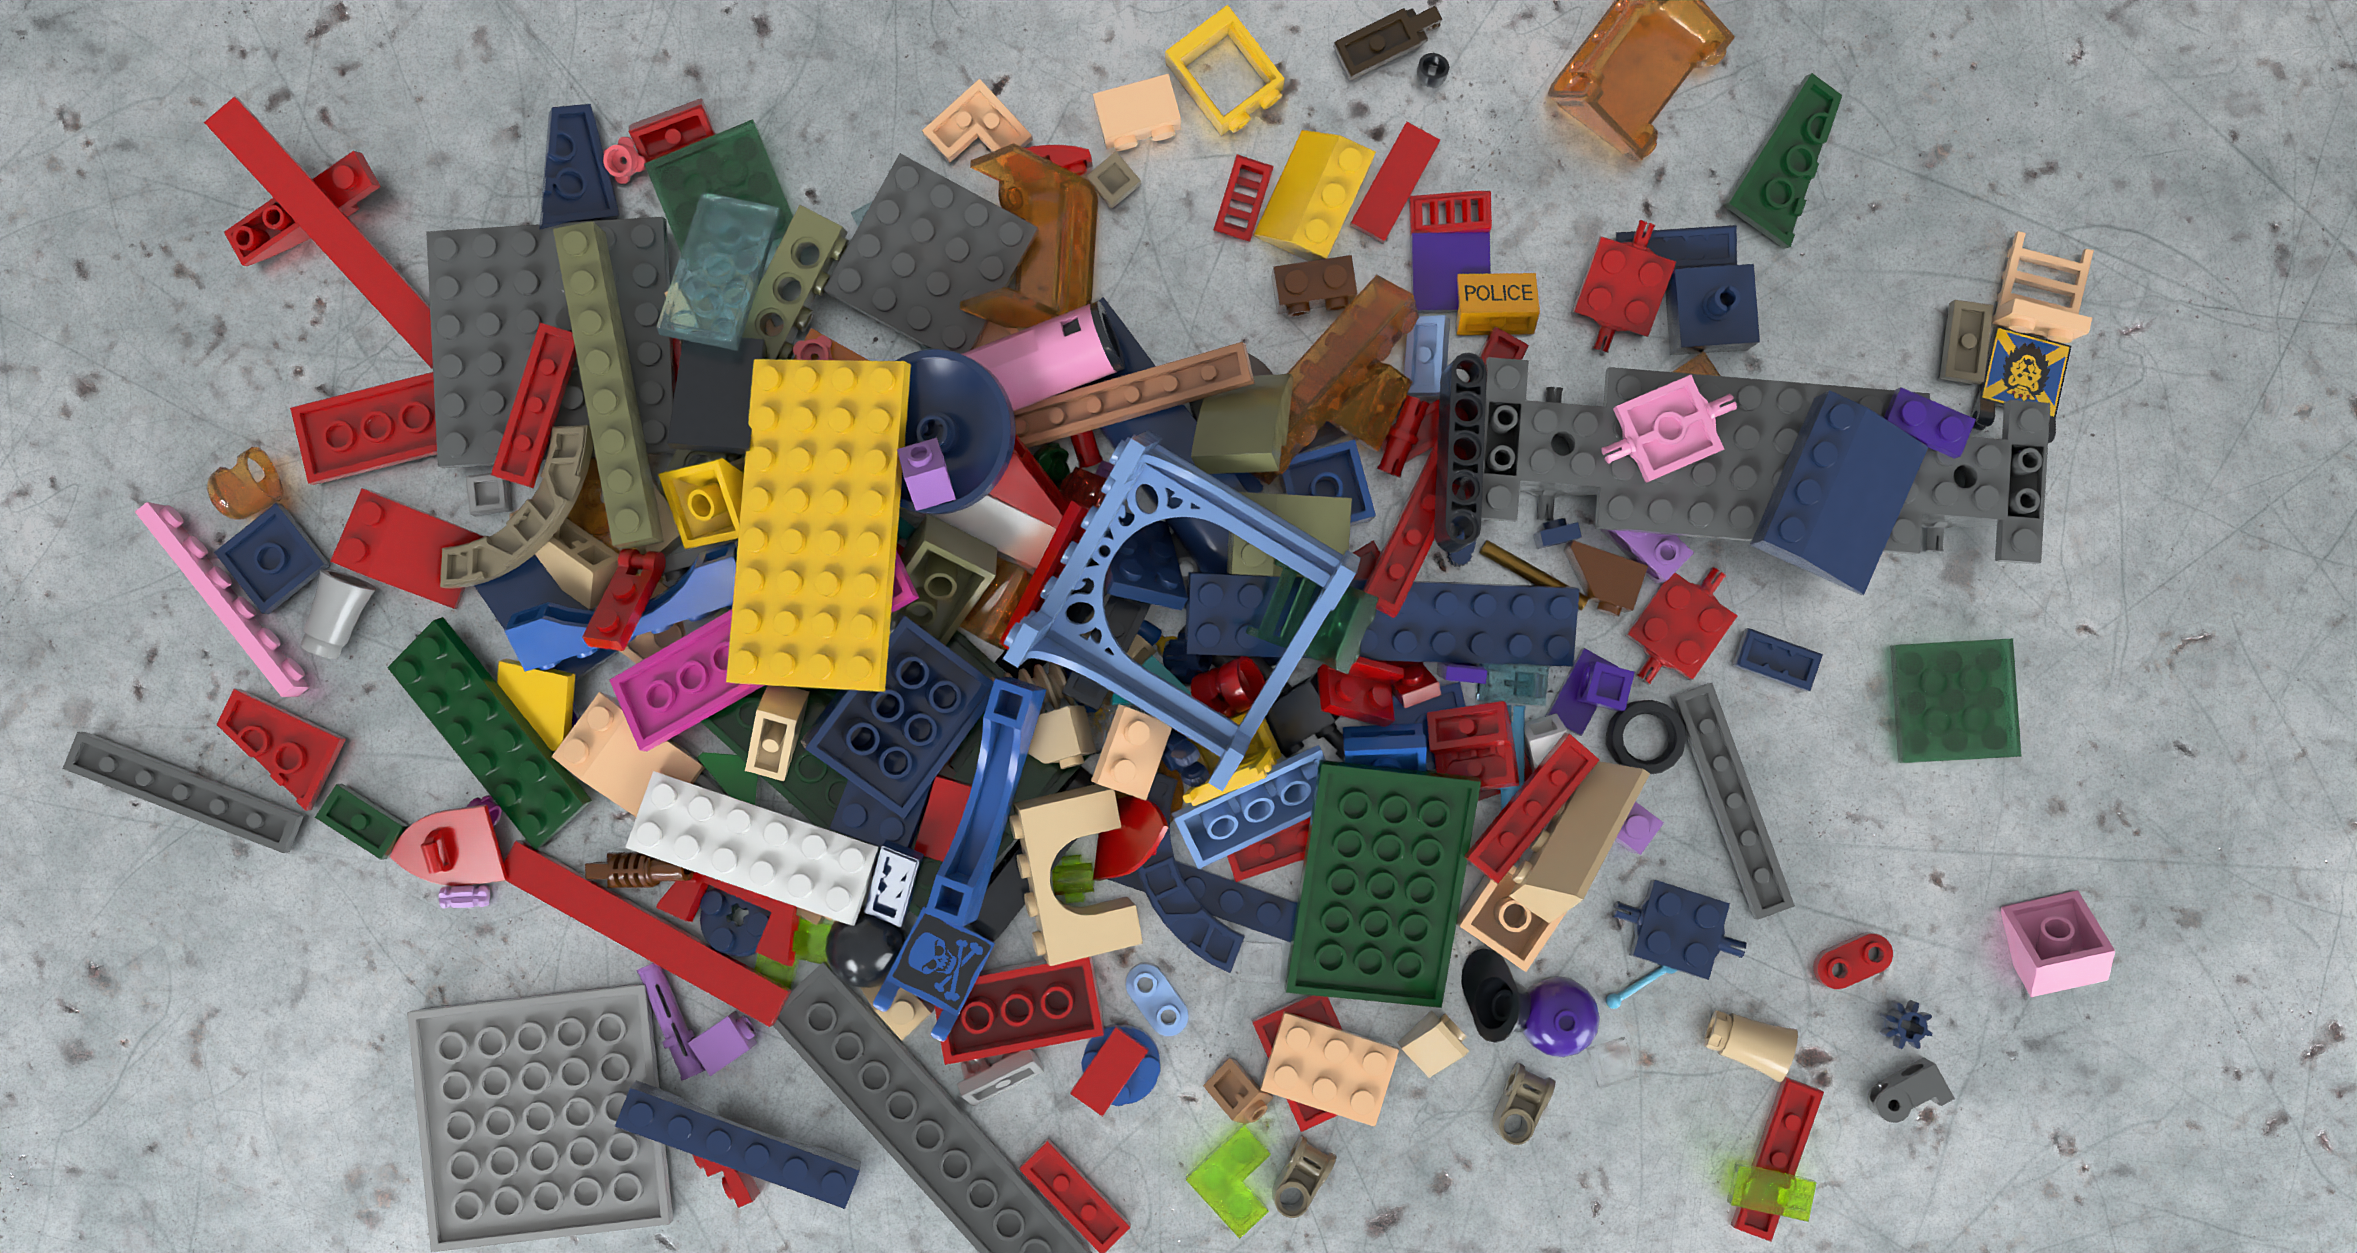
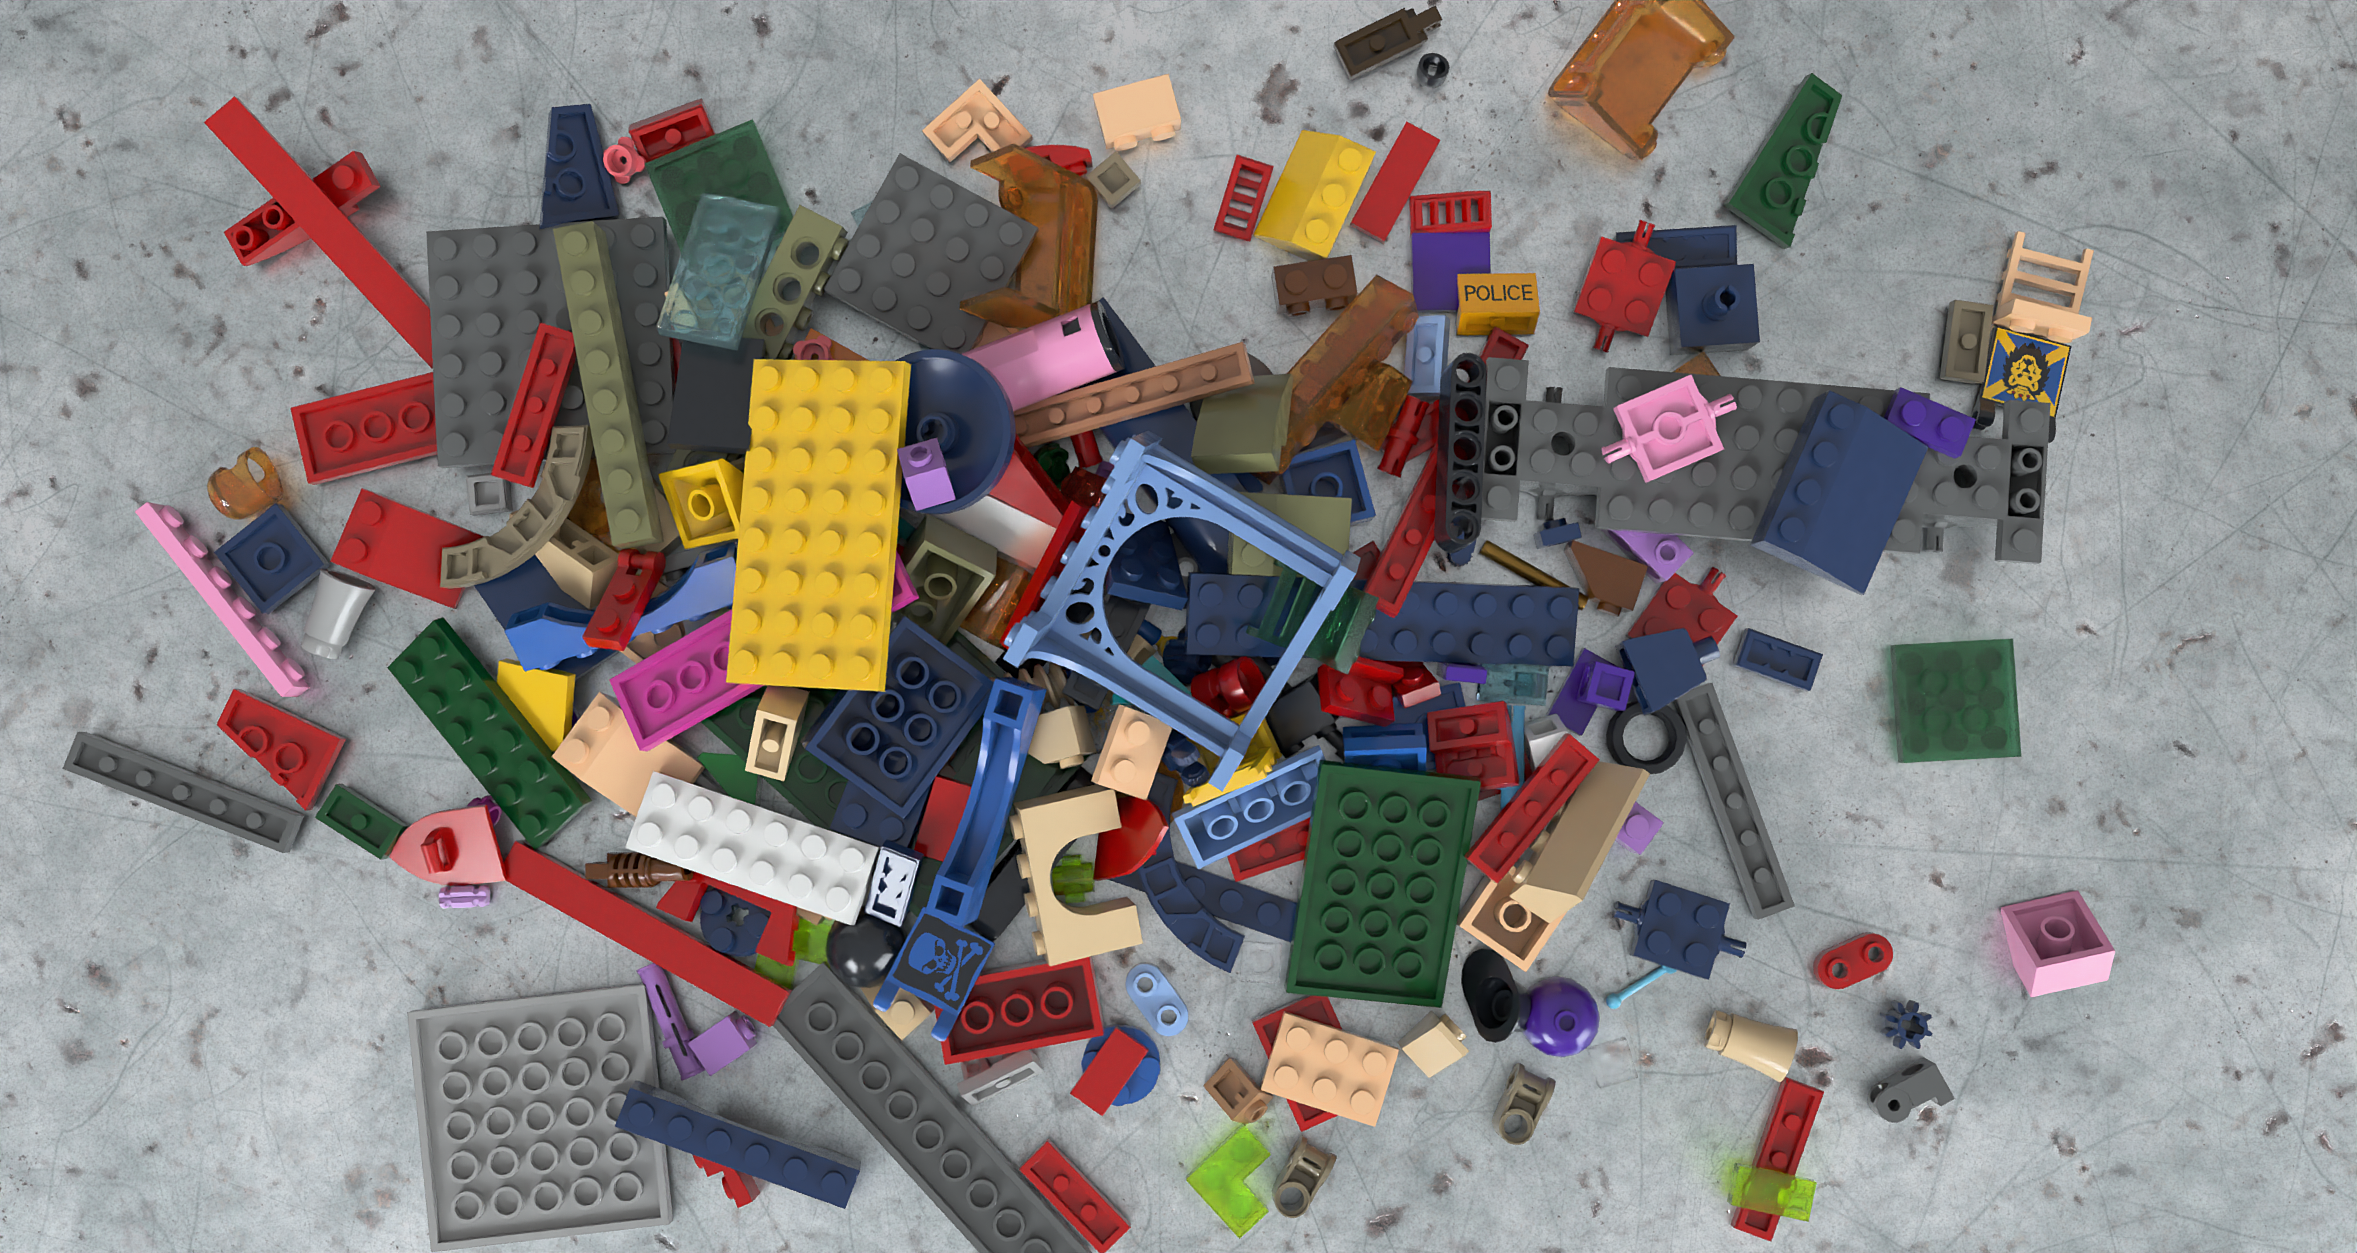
(1203, 39): yellow window -> none
(1666, 665): none -> dark blue torso

